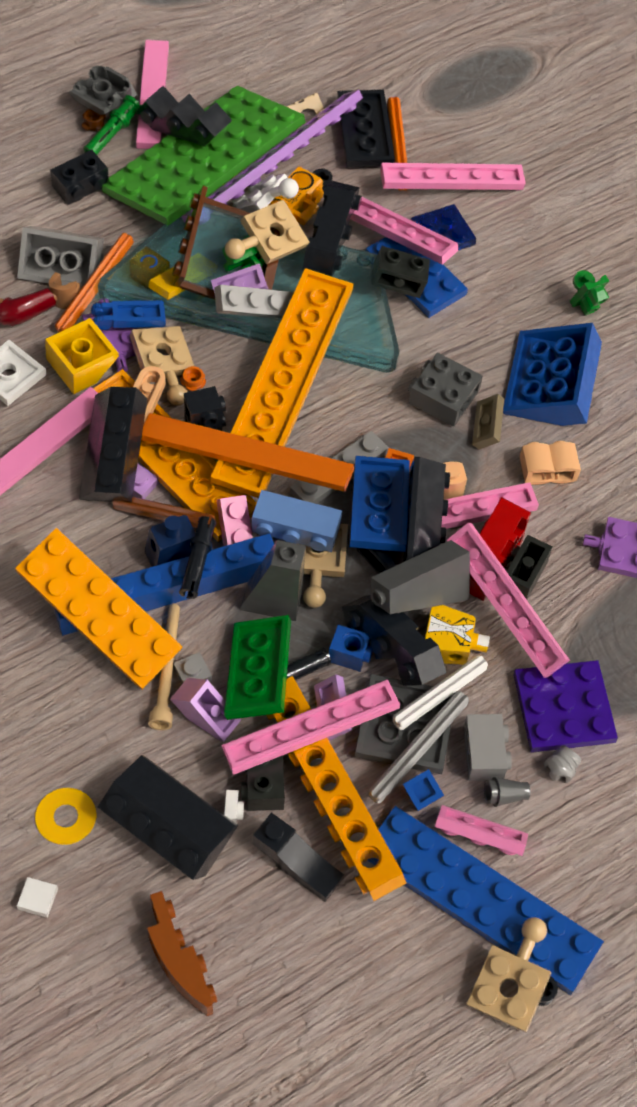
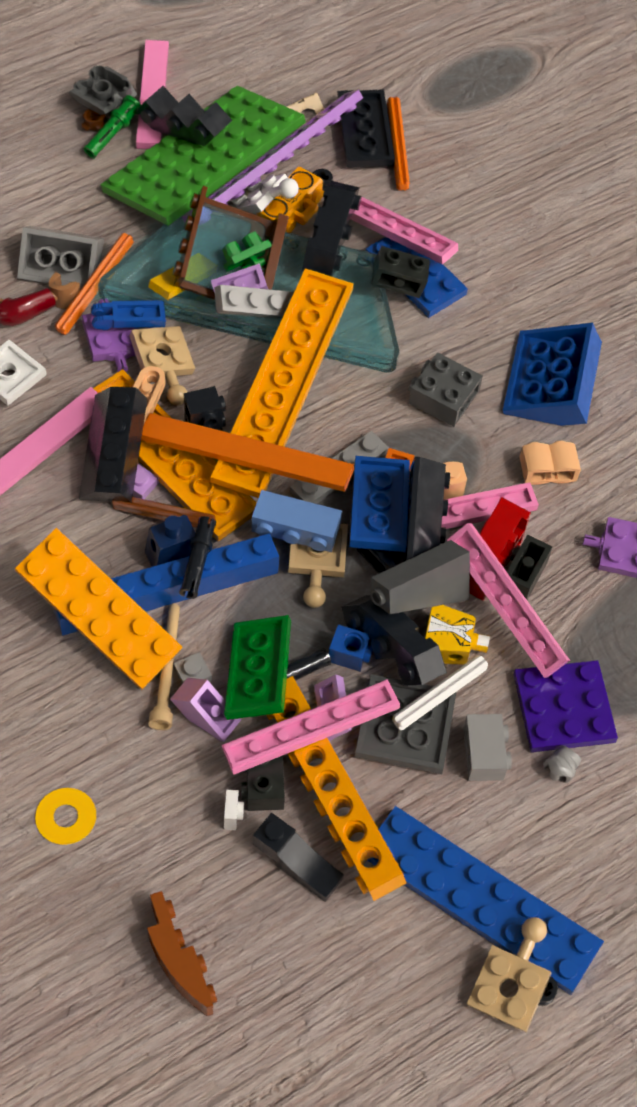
(37, 897): white tile -> none
(79, 177): black brick -> none
(80, 355): yellow slope -> none
(147, 265): clear yellow brick -> none
(168, 817): black slope -> none
(193, 373): orange plate -> none
(234, 519): bright pink plate -> none
(269, 245): tan plate -> none
(277, 582): dark grey slope -> none
(418, 747): light grey axle -> none
(423, 790): blue brick -> none
(449, 223): clear blue plate -> none
(452, 176): bright pink plate -> none
(481, 831): bright pink plate -> none
(488, 421): dark tan plate -> none
(505, 791): dark grey cone -> none
(589, 293): green hips -> none

